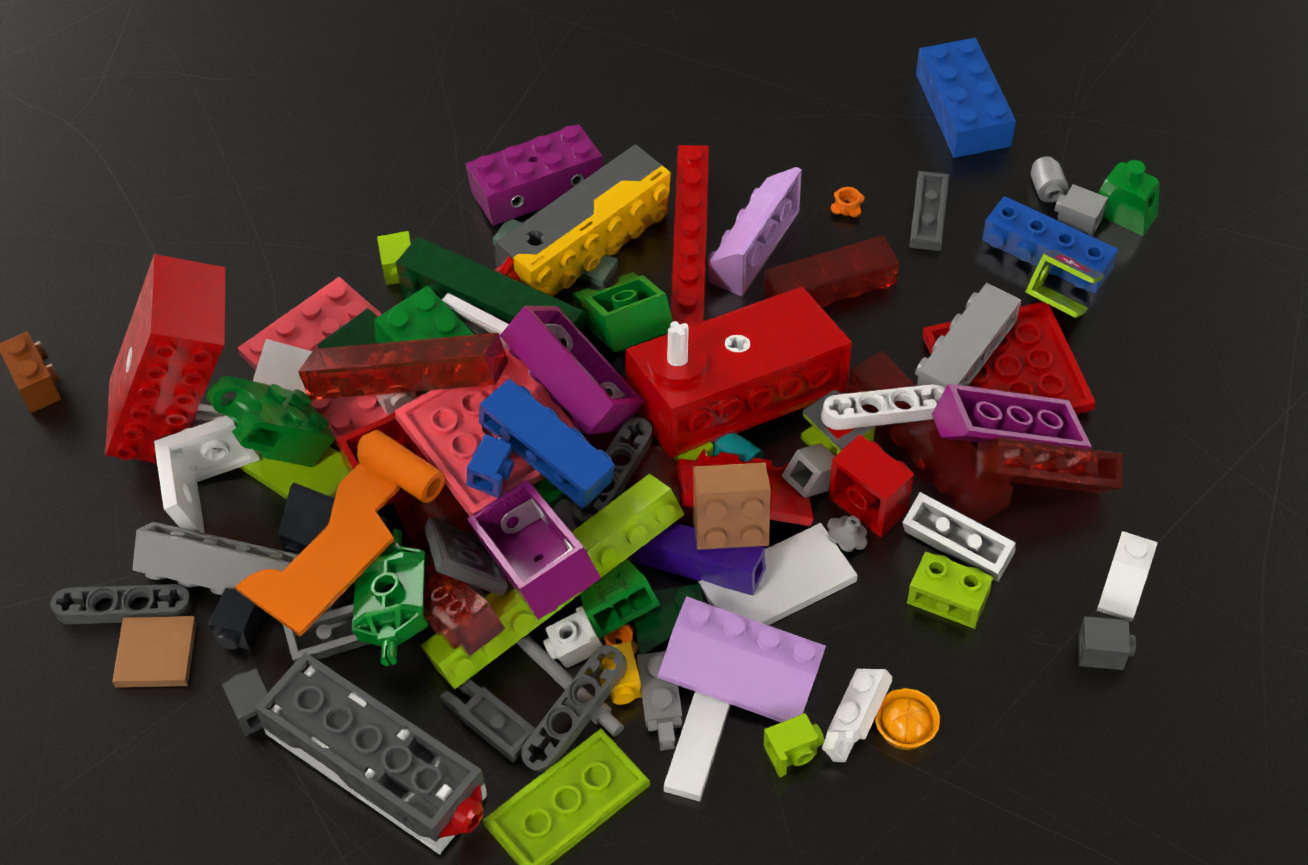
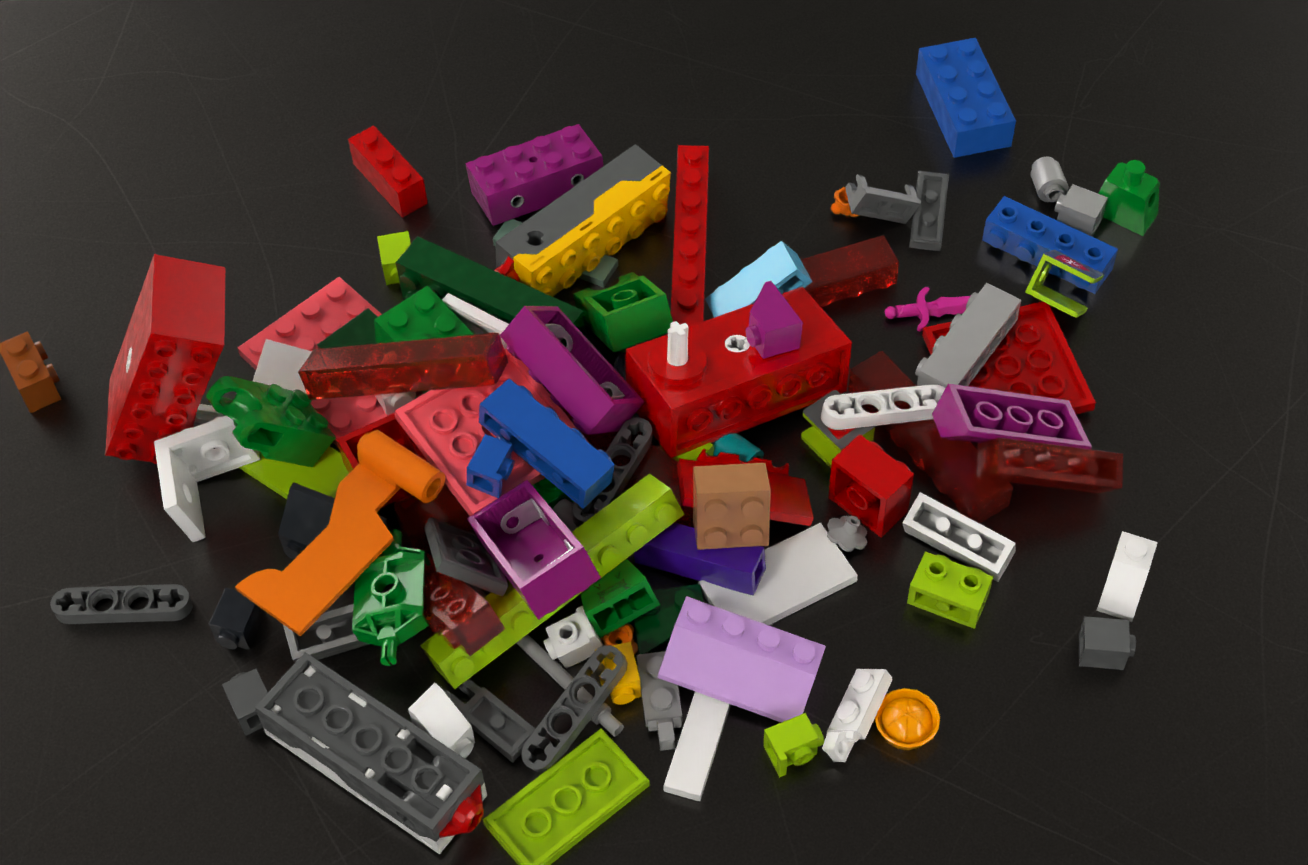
(154, 651): medium nougat tile -> none
(204, 558): light grey brick -> none
(388, 171): none -> red brick
(442, 720): none -> white slope
(755, 232): lavender slope -> none
(773, 323): none -> magenta slope
(777, 265): none -> medium azure brick
(810, 470): light grey brick -> none
(880, 202): none -> dark grey hinge
(924, 309): none -> dark pink piece

